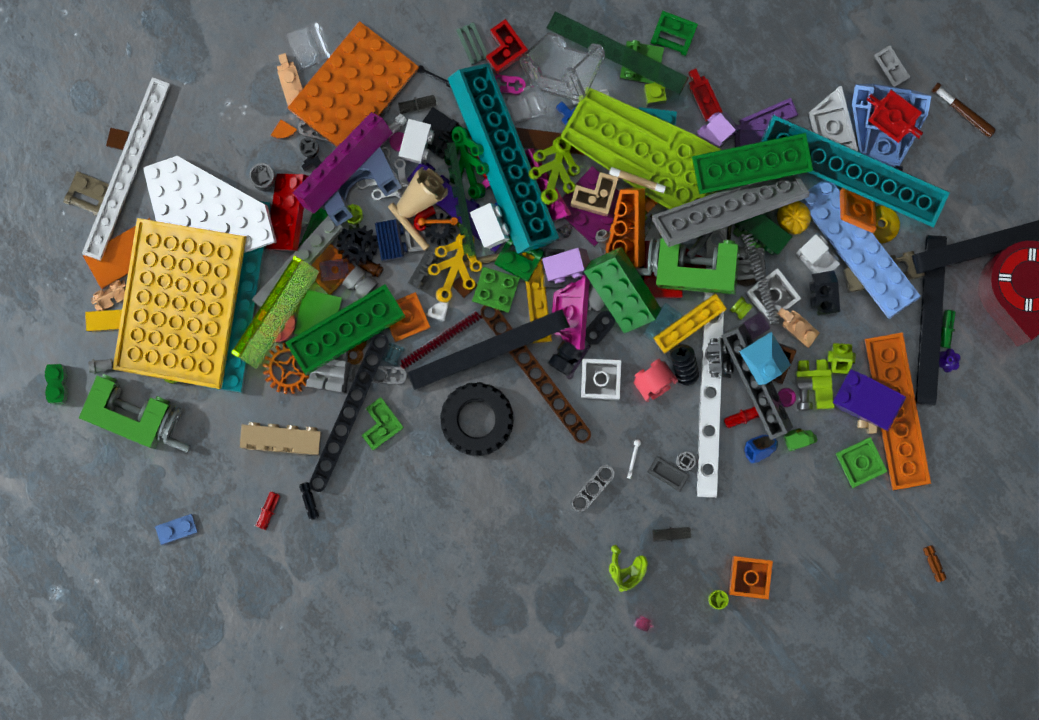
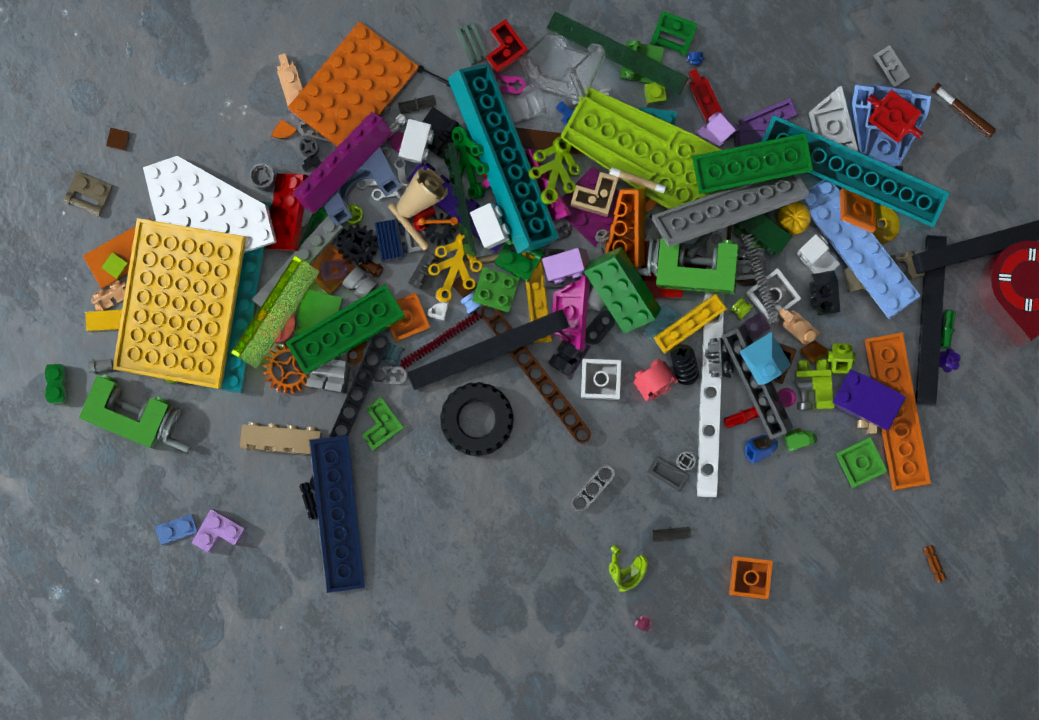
(114, 265): none -> lime tile
(126, 169): white plate -> none
(217, 526): none -> lavender brick
(268, 510): red axle -> none
(302, 49): clear plate -> none
(336, 513): none -> dark blue plate
(471, 306): none -> light blue wheel
(637, 443): white hinge -> none
(695, 58): none -> blue plate
(720, 601): lime wheel -> none
(814, 351): none -> reddish brown tile

